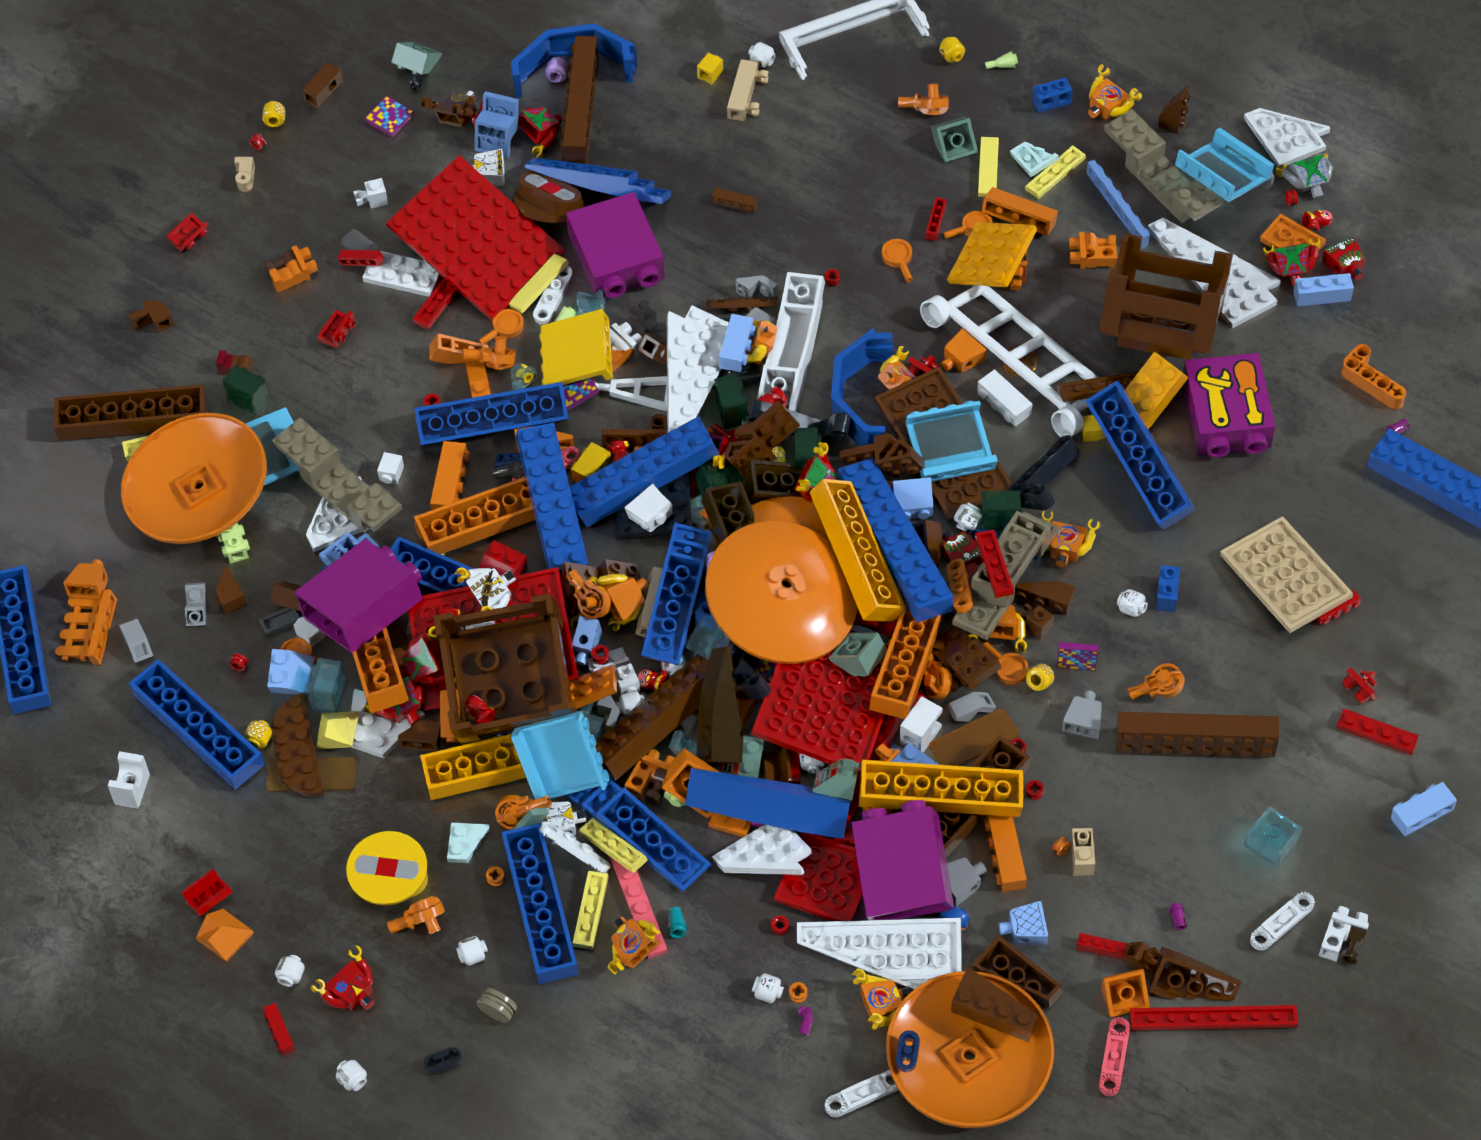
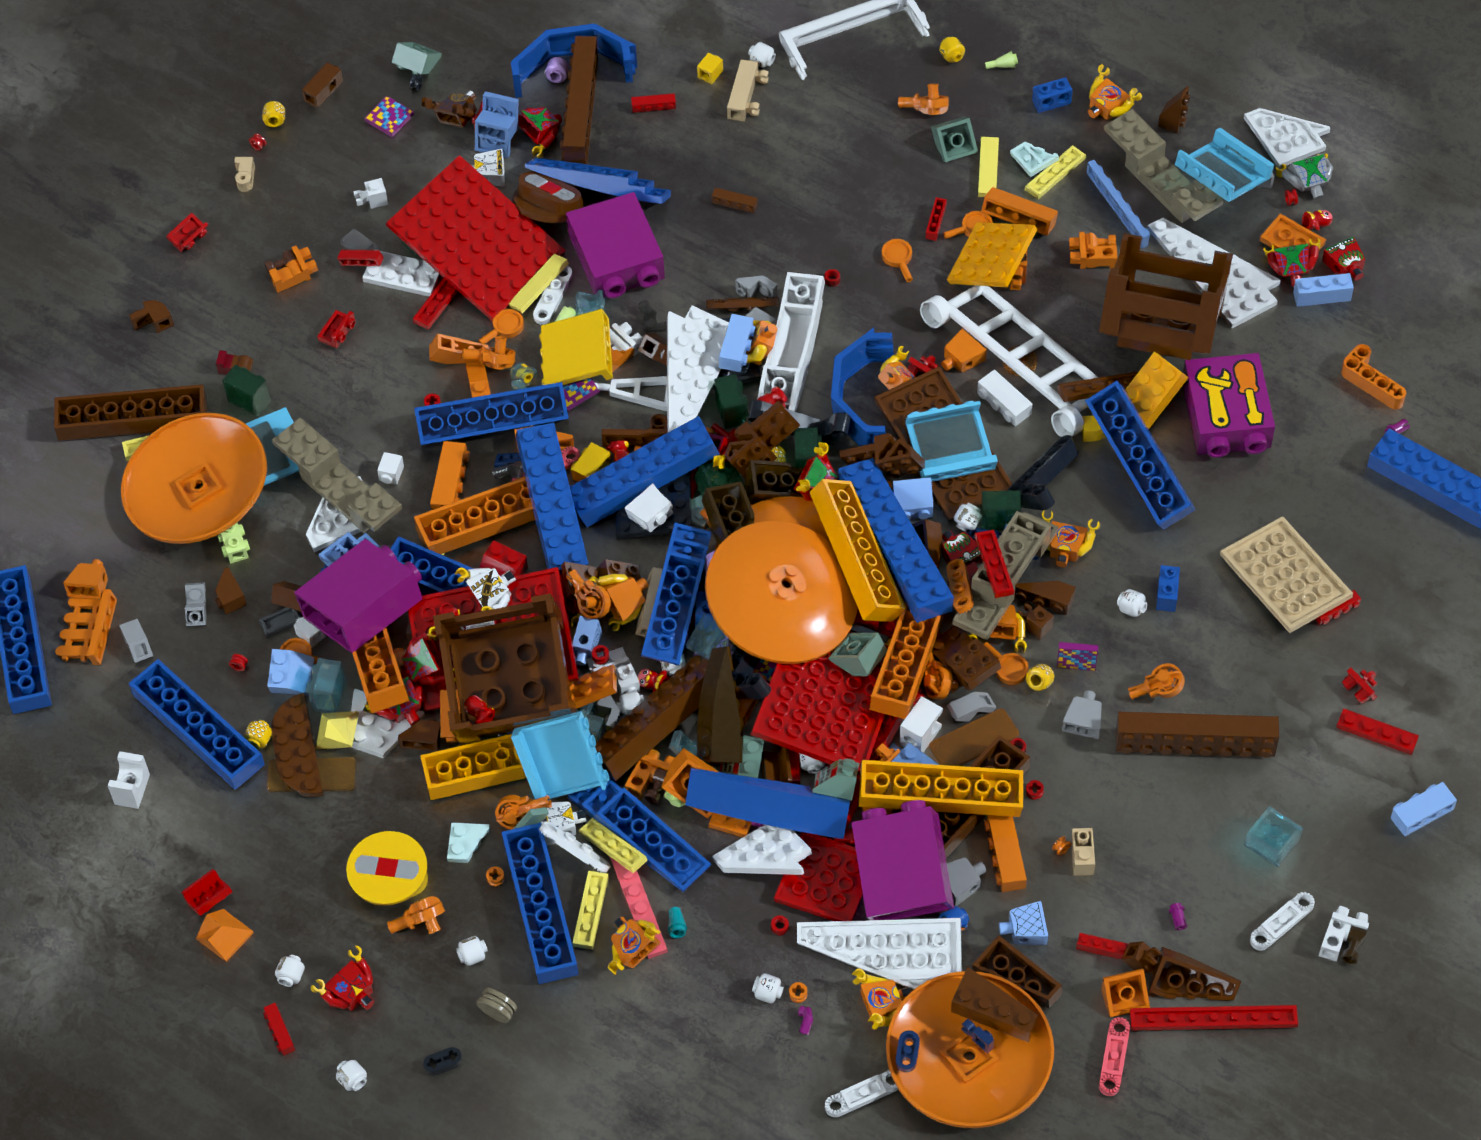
(653, 103): none -> red piece
(981, 1037): none -> dark blue plate

